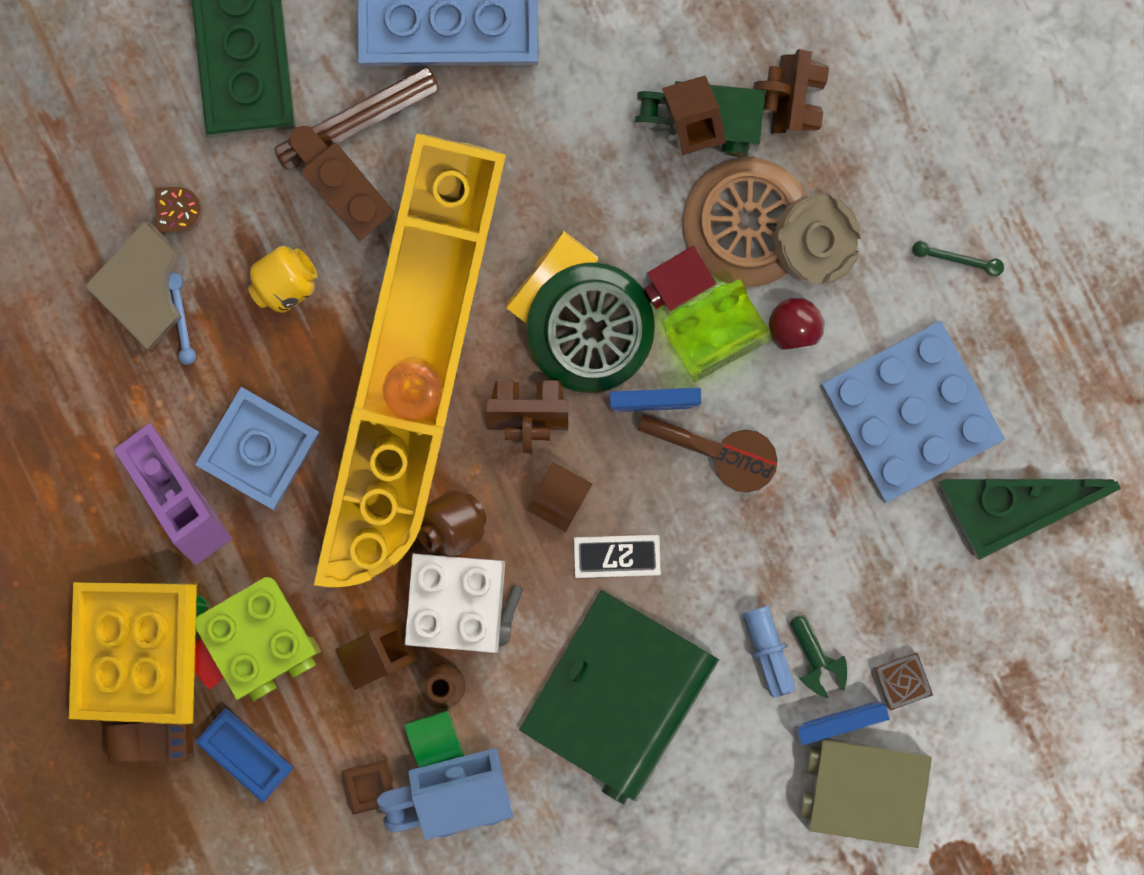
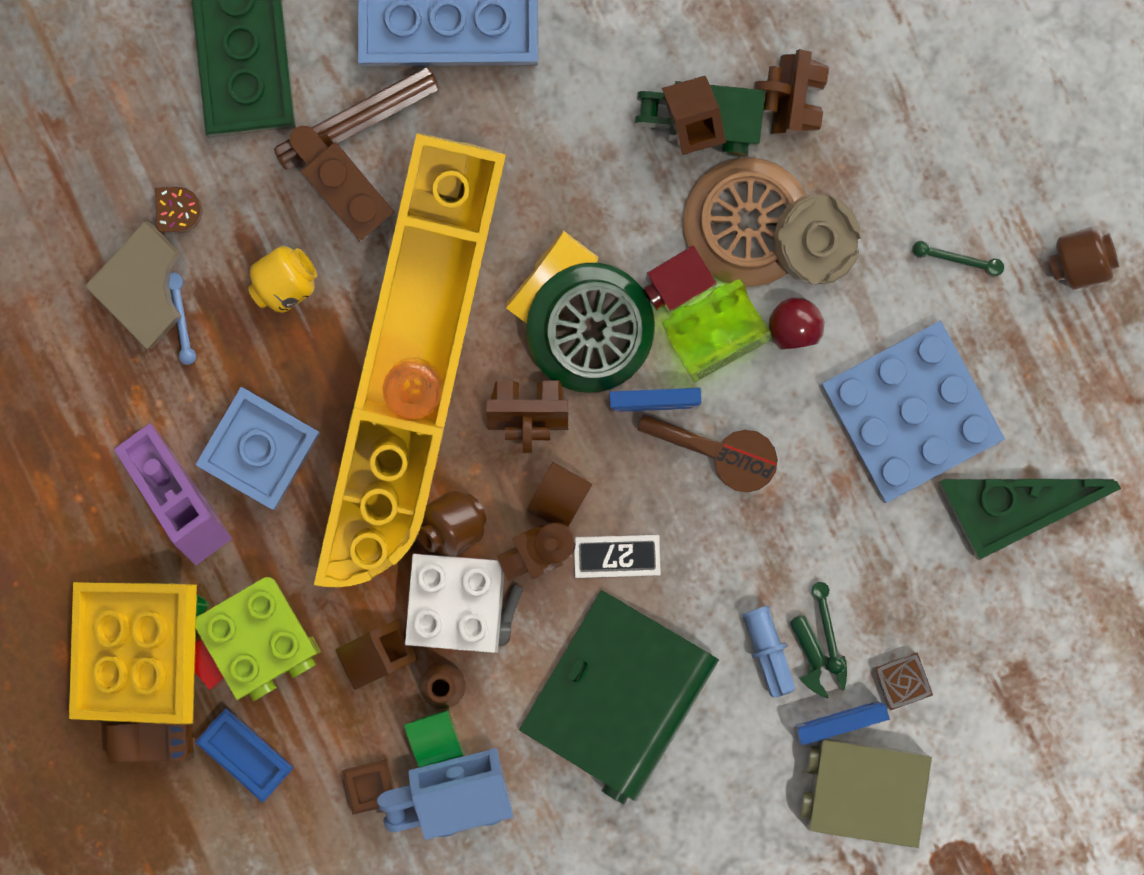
(538, 551): none -> reddish brown hips
(820, 592): none -> dark green hinge
(1084, 258): none -> reddish brown head

